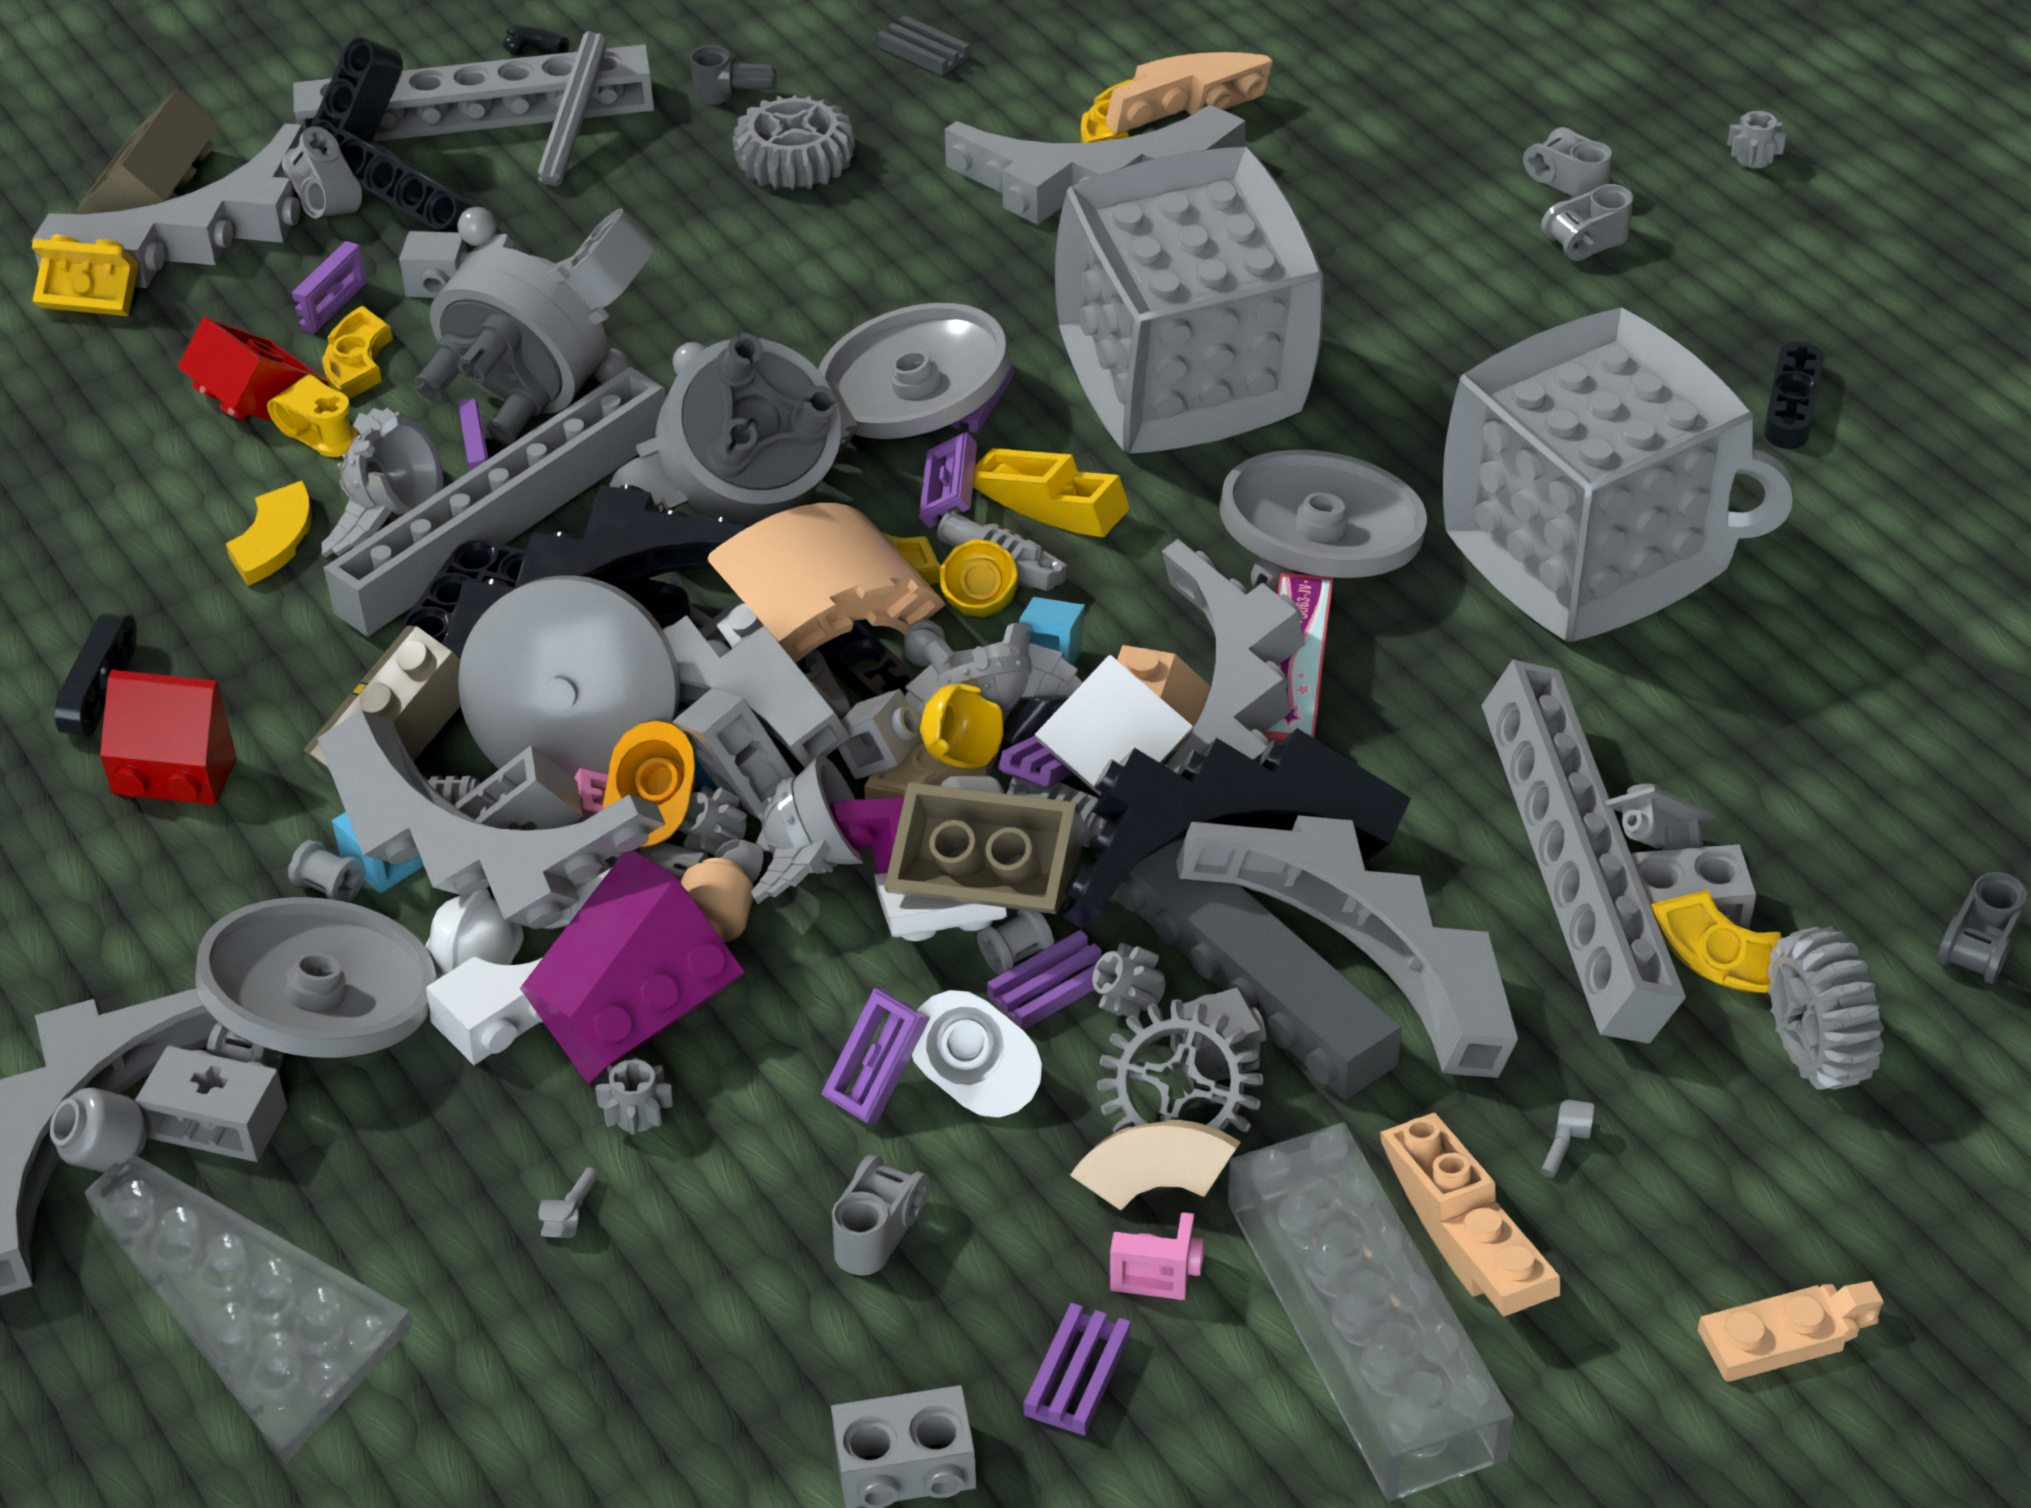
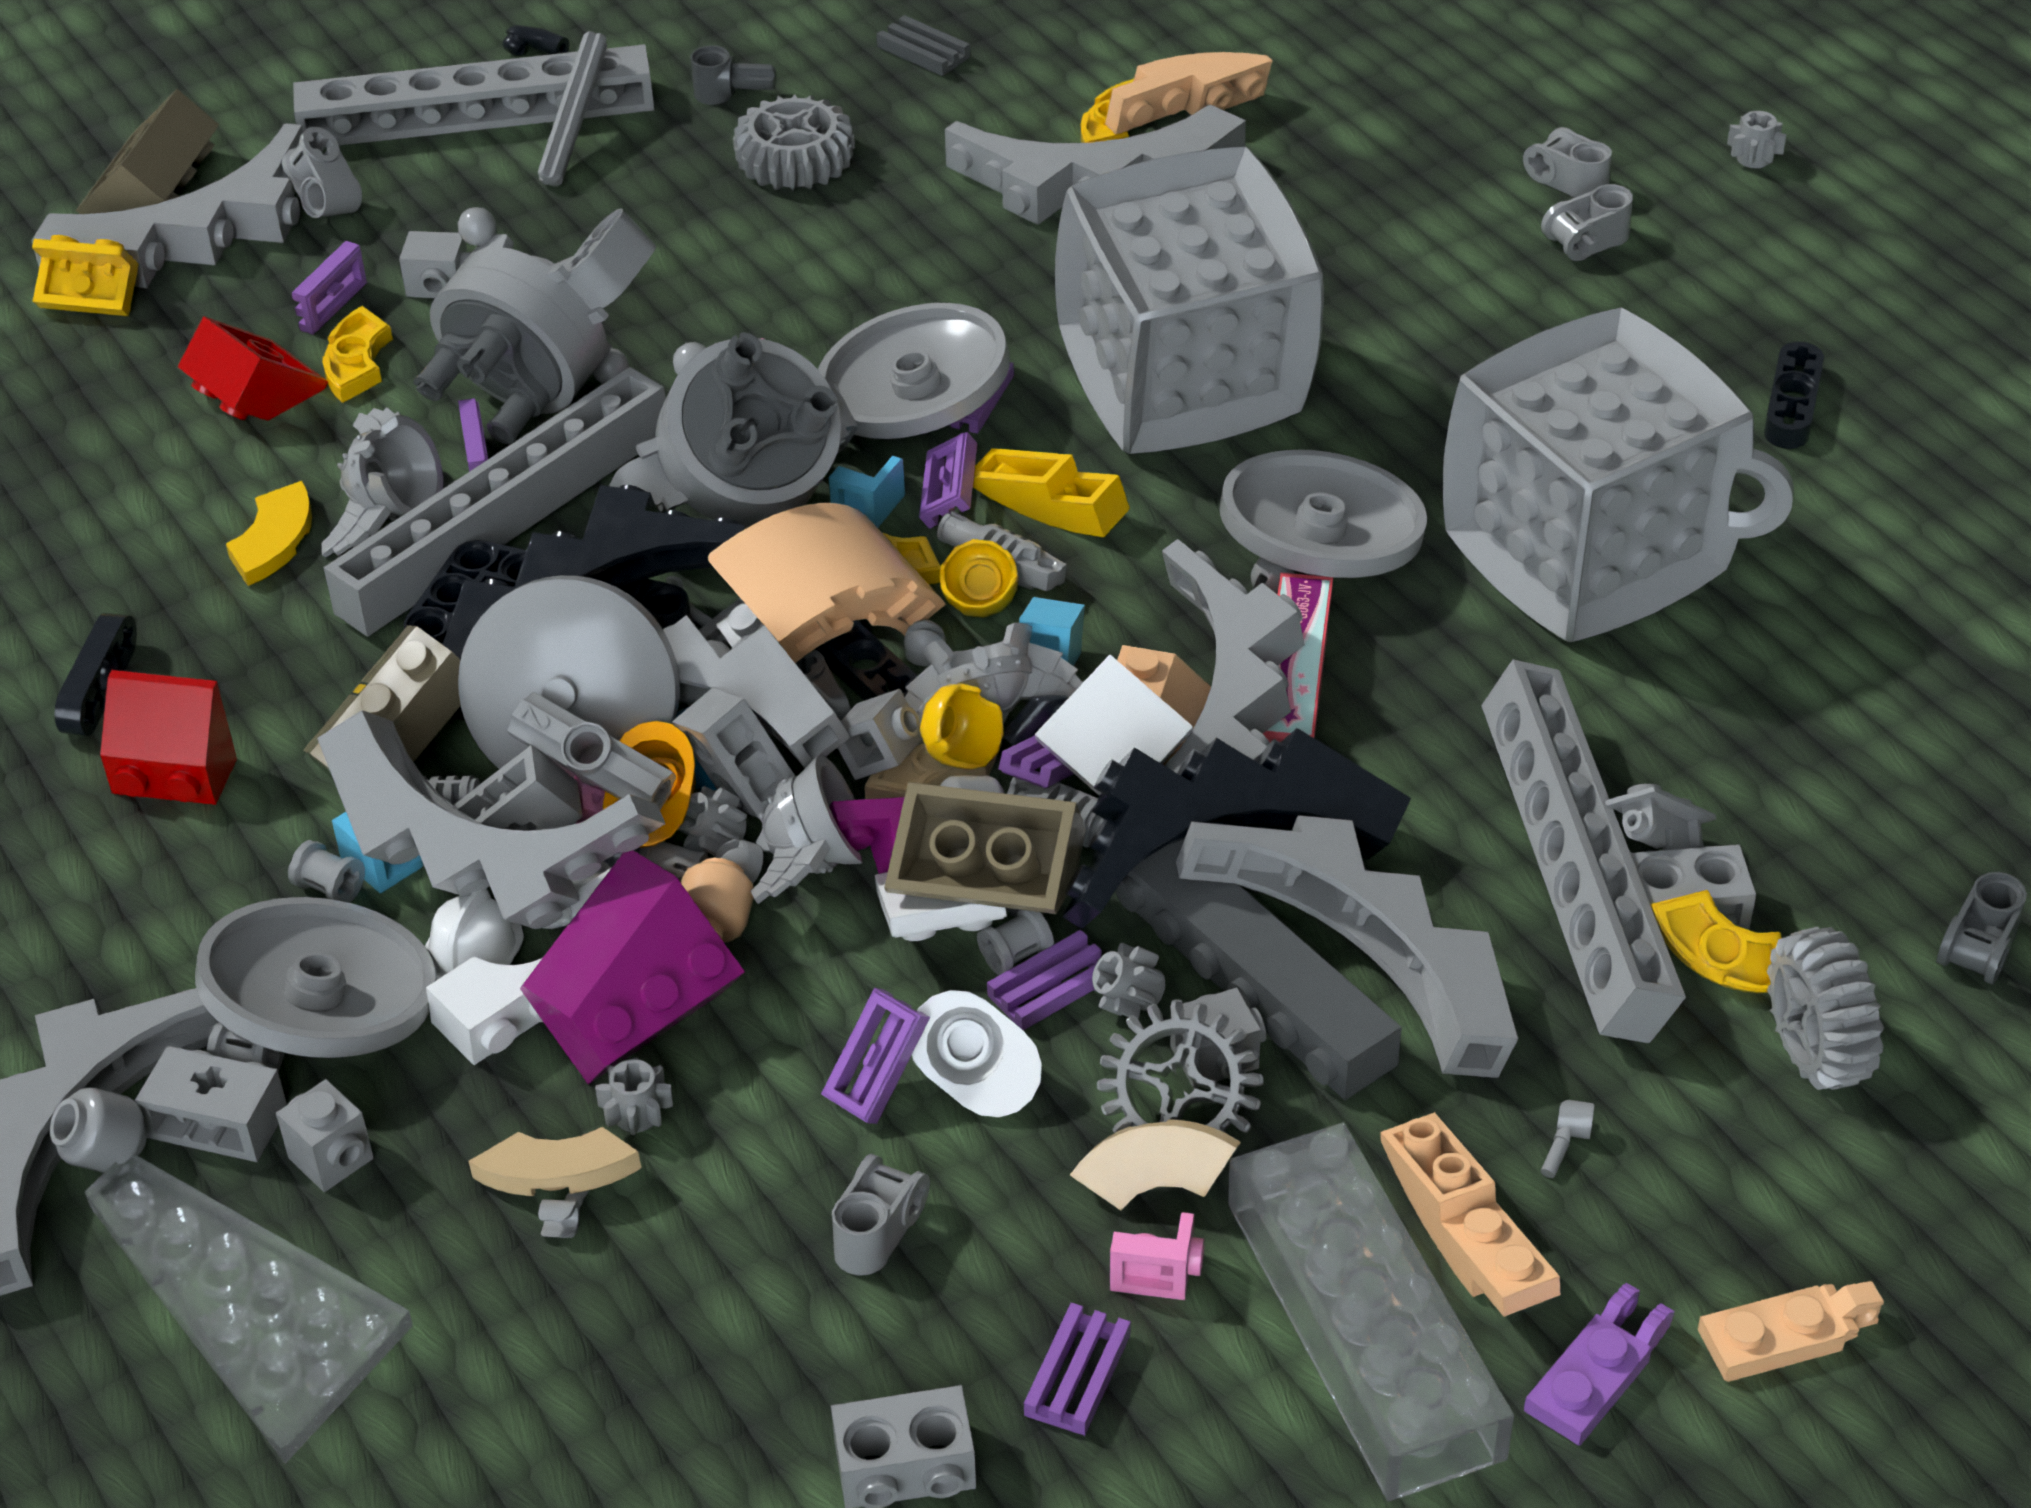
(314, 416): yellow piece -> none
(324, 1135): none -> light grey brick
(353, 114): black beam -> none
(566, 736): none -> light grey piece
(579, 1163): none -> tan tile
(868, 494): none -> medium azure panel
(1597, 1368): none -> medium lavender hinge

